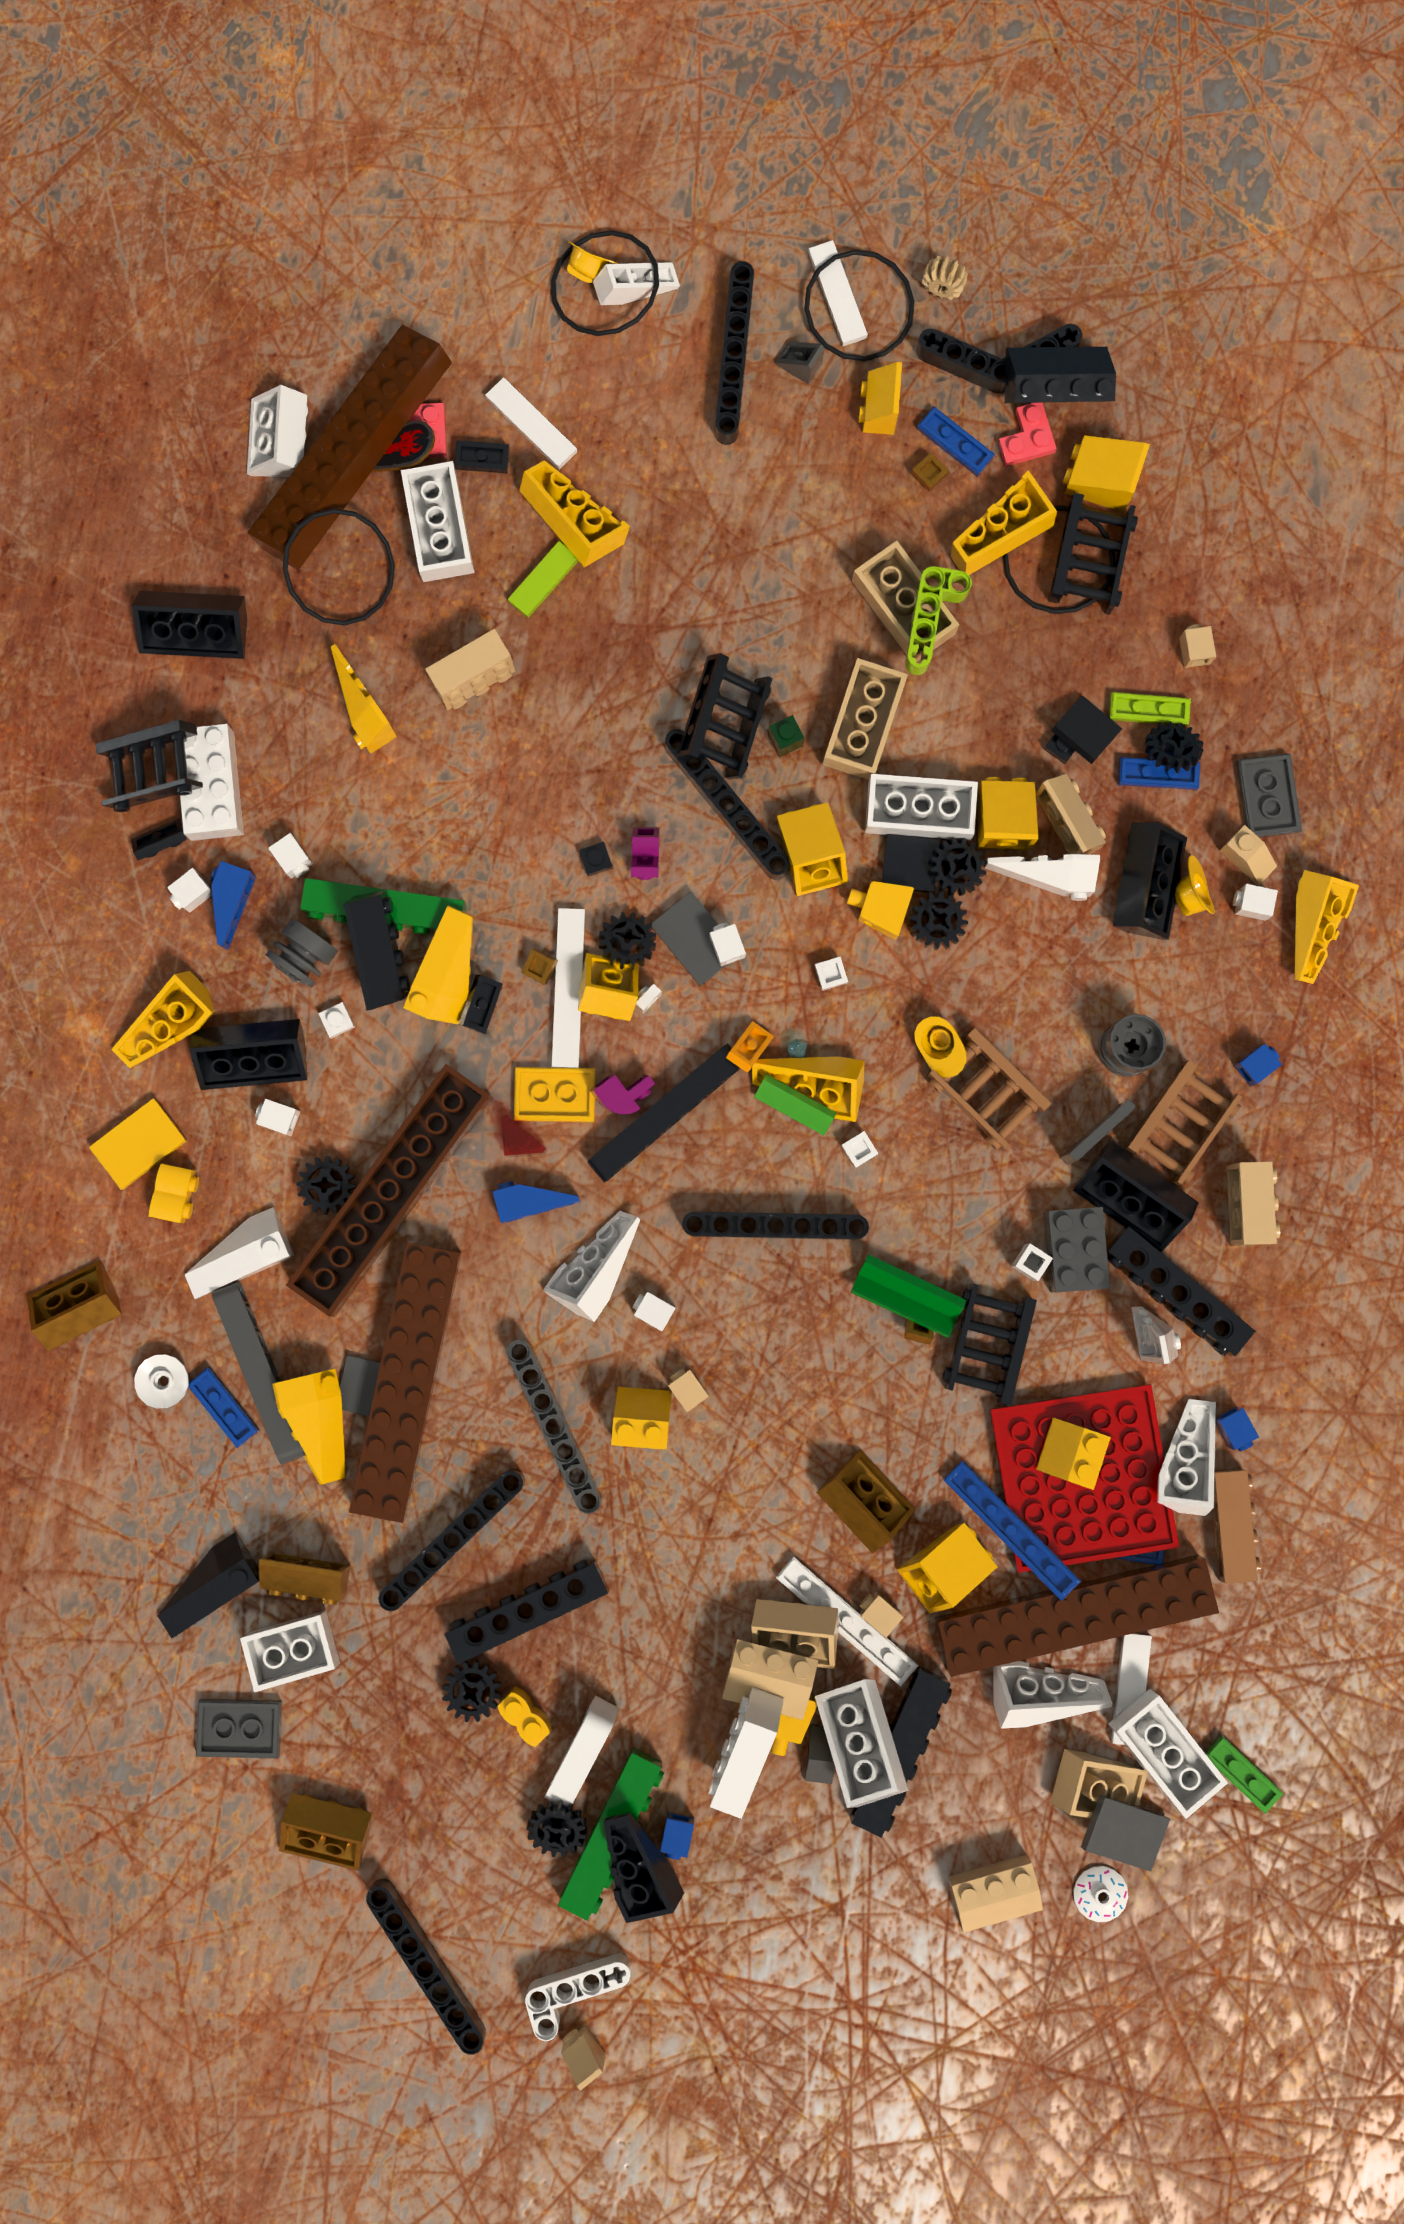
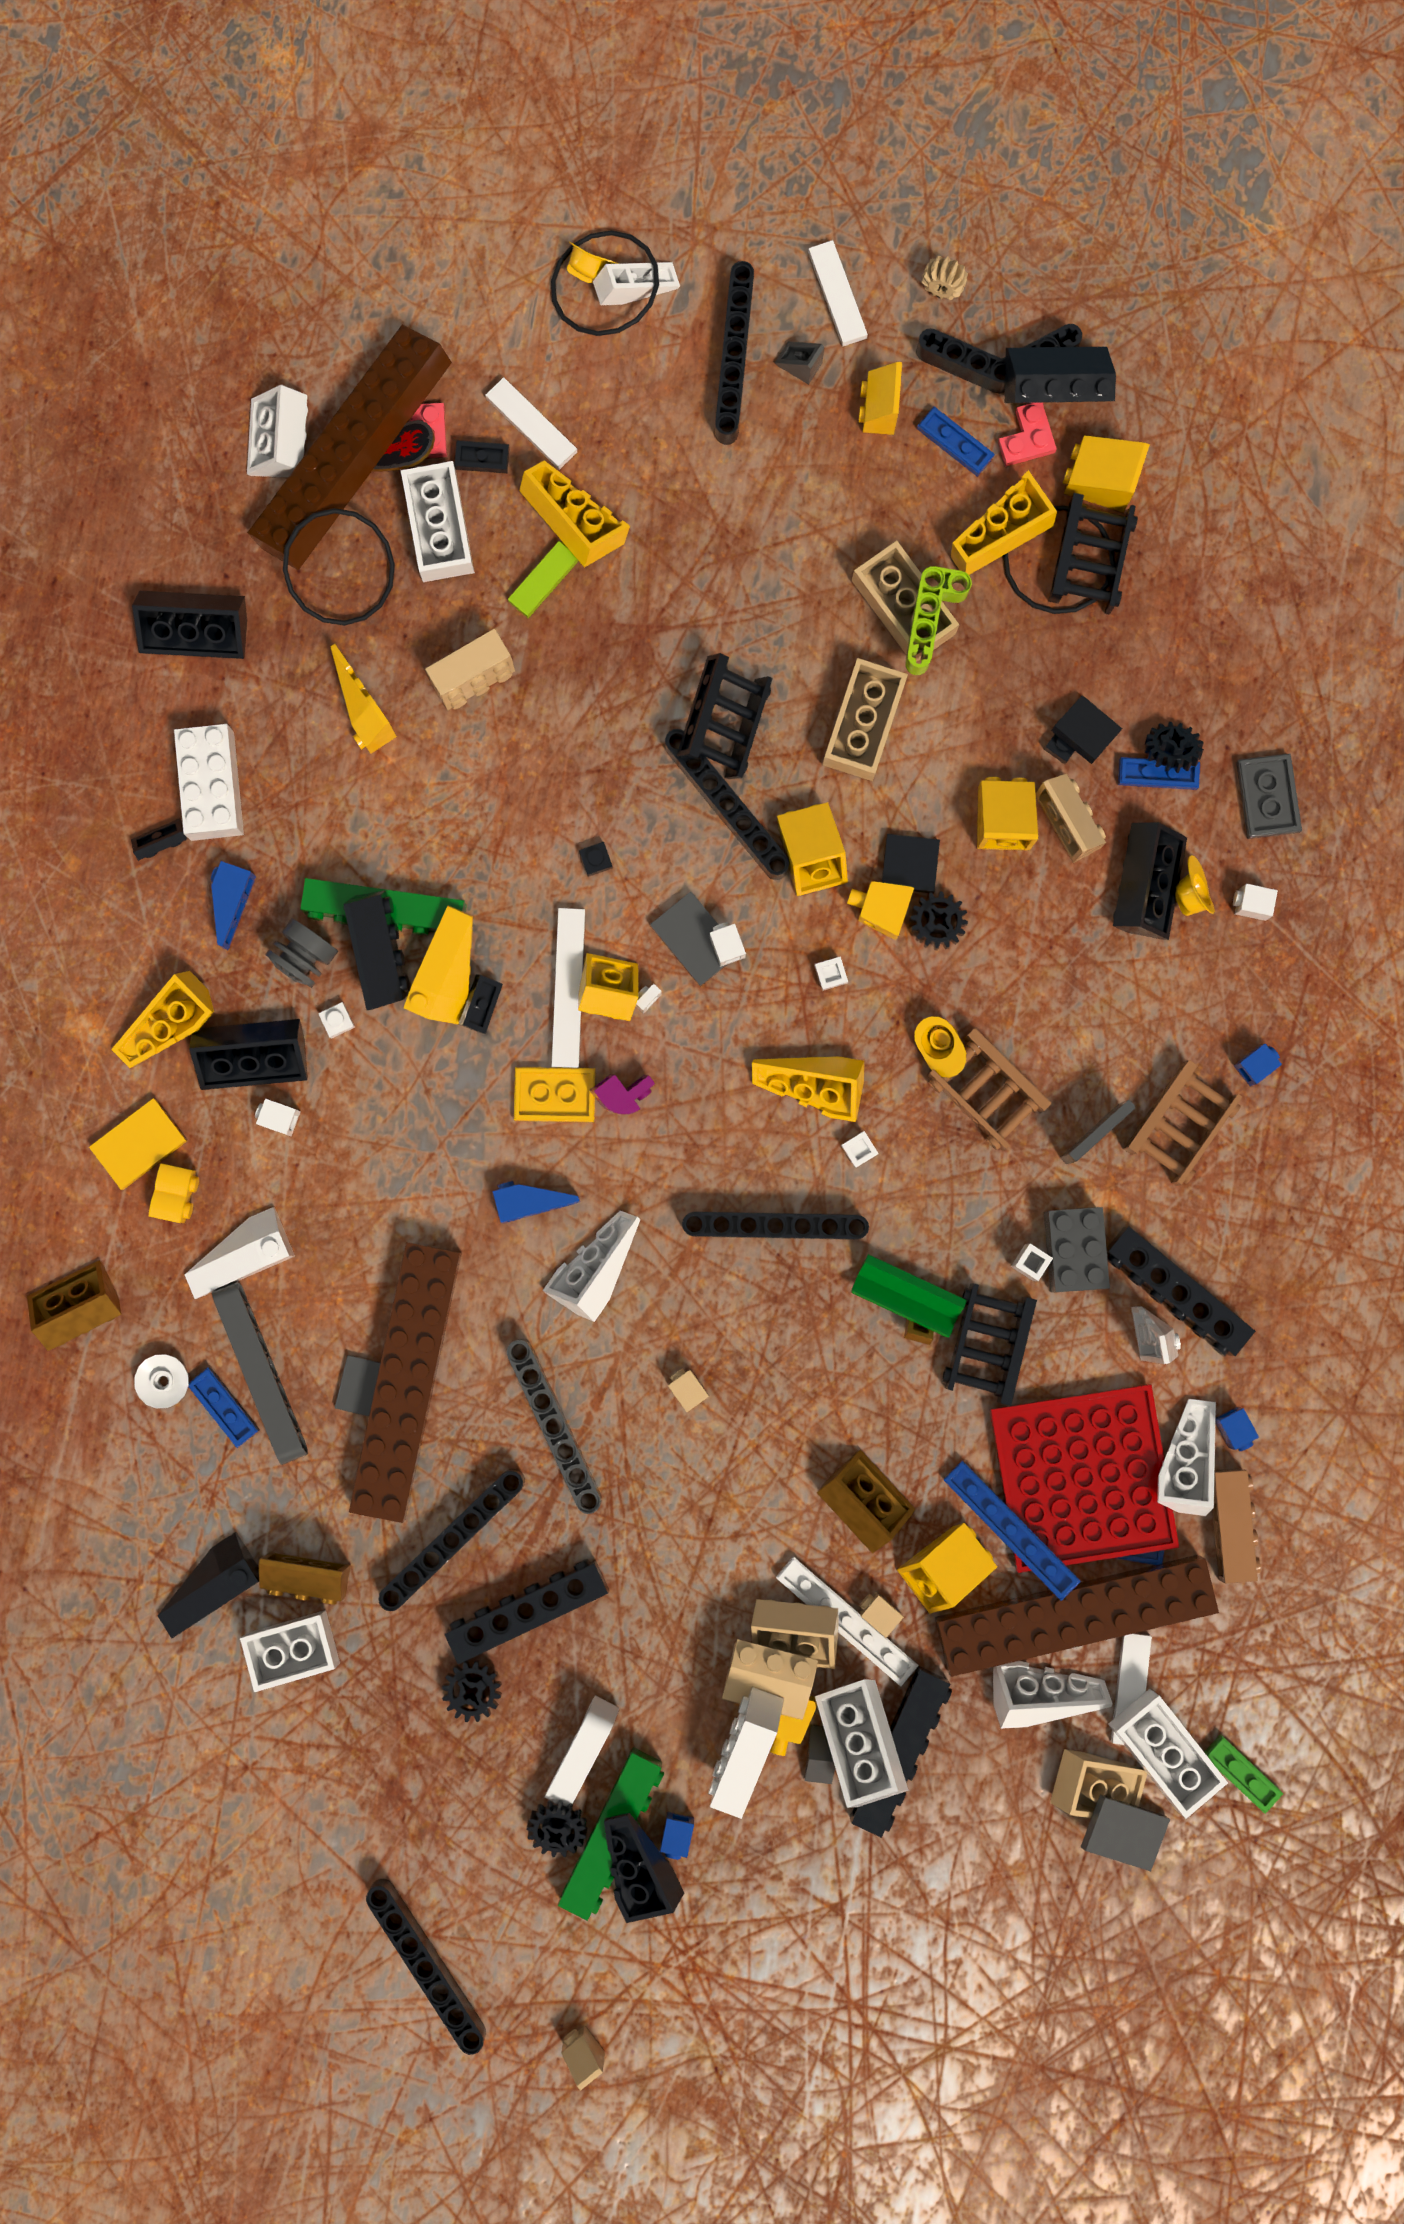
(136, 744): black fence -> none
(189, 891): white brick -> none
(238, 1728): dark grey tile -> none
(291, 856): white brick -> none
(315, 1416): yellow wedge -> none
(324, 1831): pearl gold slope -> none
(326, 1173): black gear -> none
(389, 1191): reddish brown brick -> none
(518, 1141): clear red slope -> none
(530, 1721): yellow brick -> none
(539, 966): pearl gold plate -> none
(580, 1990): white beam -> none
(615, 938): black gear -> none
(641, 1418): yellow slope -> none
(645, 853): magenta brick -> none
(653, 1310): white brick -> none
(663, 1115): black beam -> none
(749, 1047): light orange plate -> none
(786, 736): dark green brick -> none
(795, 1105): bright green tile -> none
(797, 1048): clear light blue hinge -> none
(899, 273): black piece -> none
(921, 807): white brick -> none
(930, 471): pearl gold plate -> none
(948, 862): black gear -> none
(996, 1893): tan slope -> none
(1067, 876): white wedge -> none
(1073, 1453): yellow slope -> none
(1091, 1884): white dish -> none
(1136, 1196): black slope -> none
(1145, 1040): dark grey wheel -> none
(1149, 709): lime tile -> none
(1197, 646): tan brick -> none
(1249, 855): tan slope -> none
(1252, 1203): tan brick -> none
(1319, 909): yellow wedge -> none

